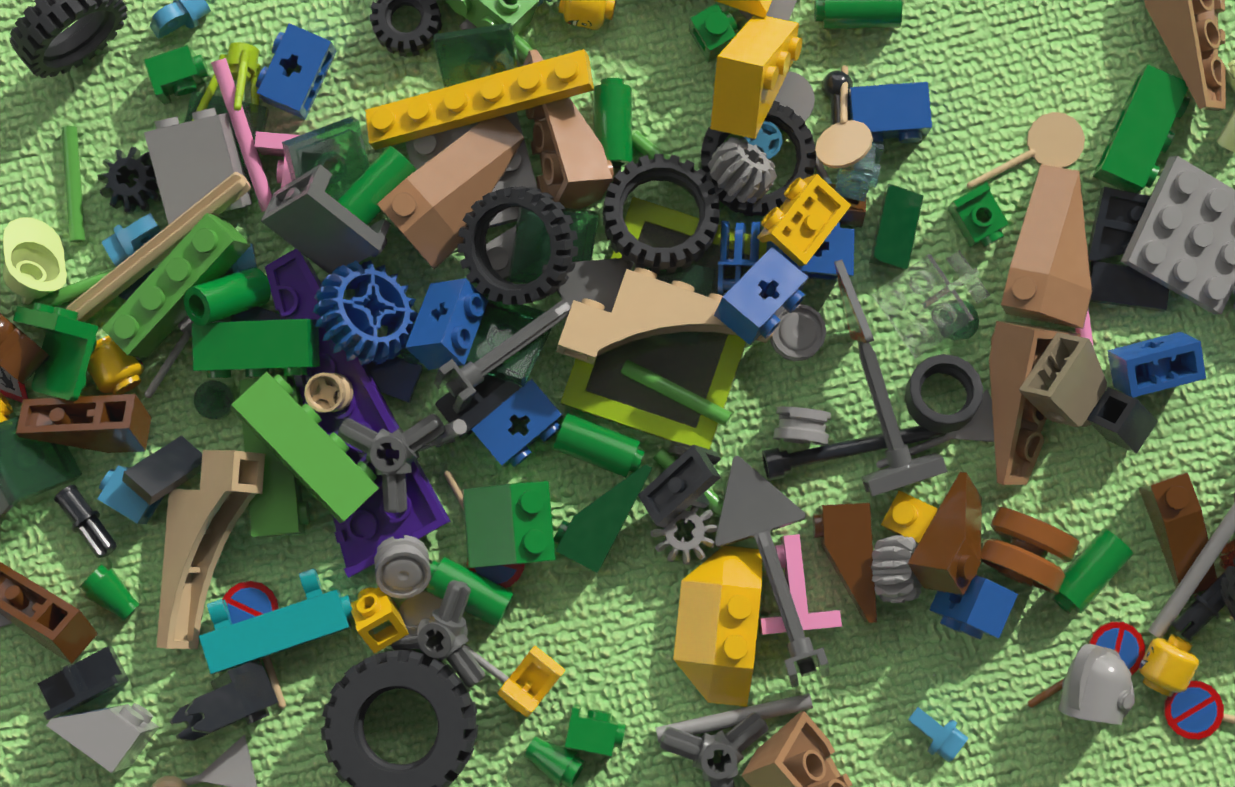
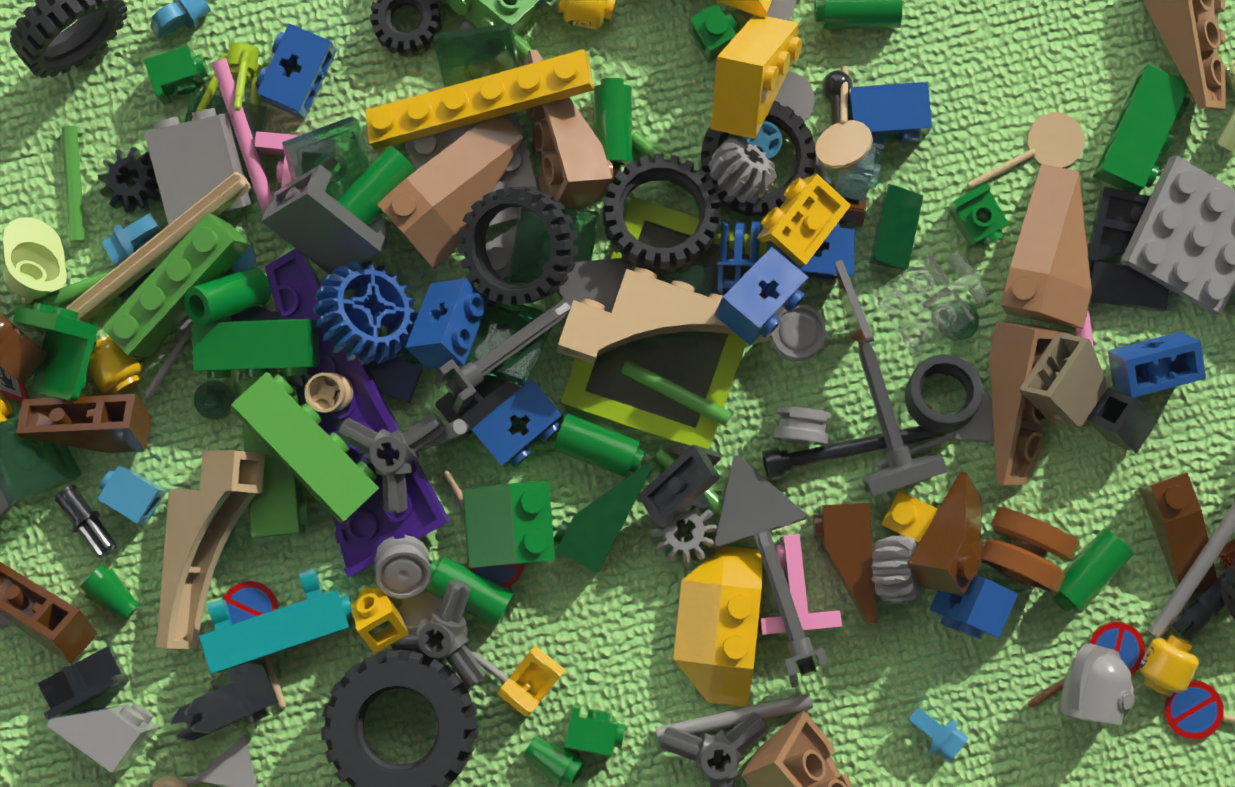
(164, 470): black tile -> none

